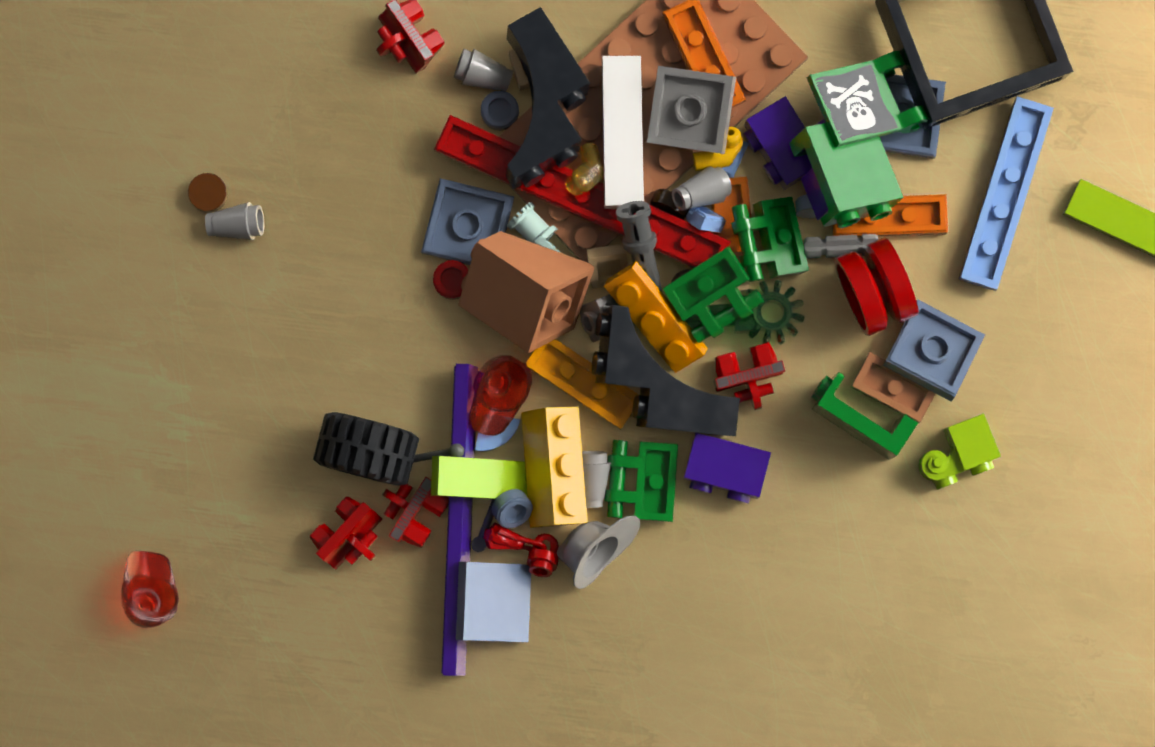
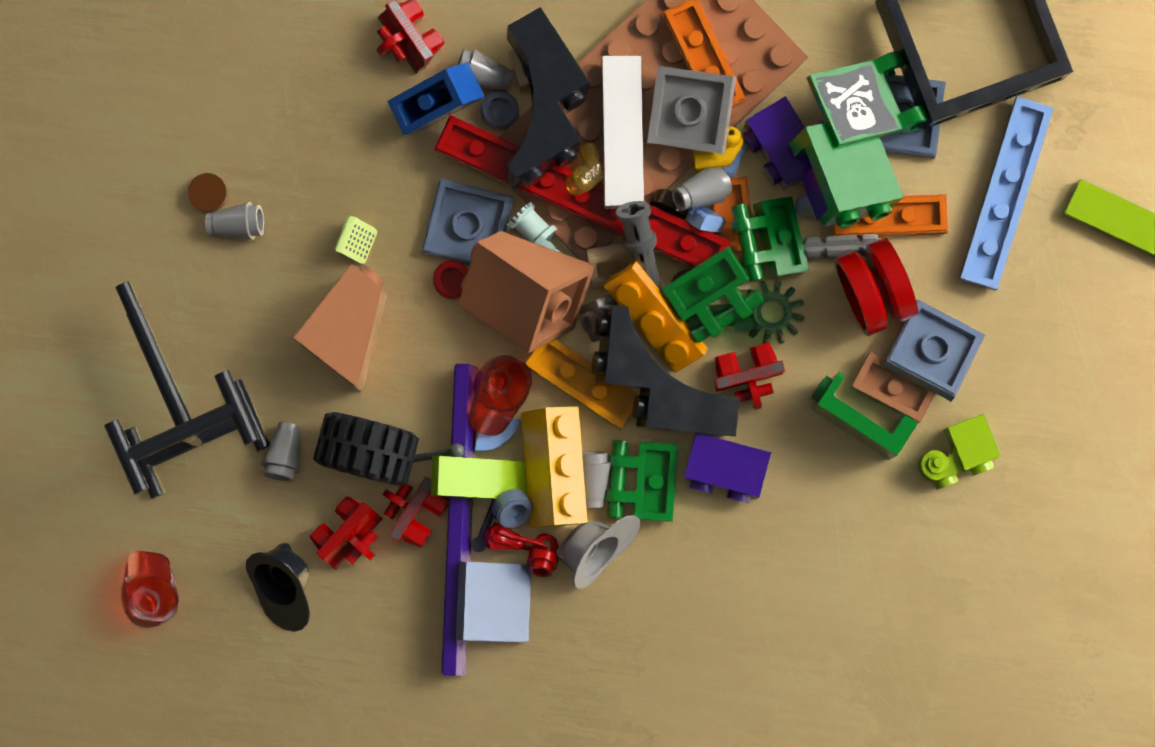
(141, 456): none -> black piece
(280, 586): none -> black piece
(283, 453): none -> light grey cone
(347, 325): none -> nougat slope
(355, 240): none -> yellowish green slope
(436, 98): none -> blue brick

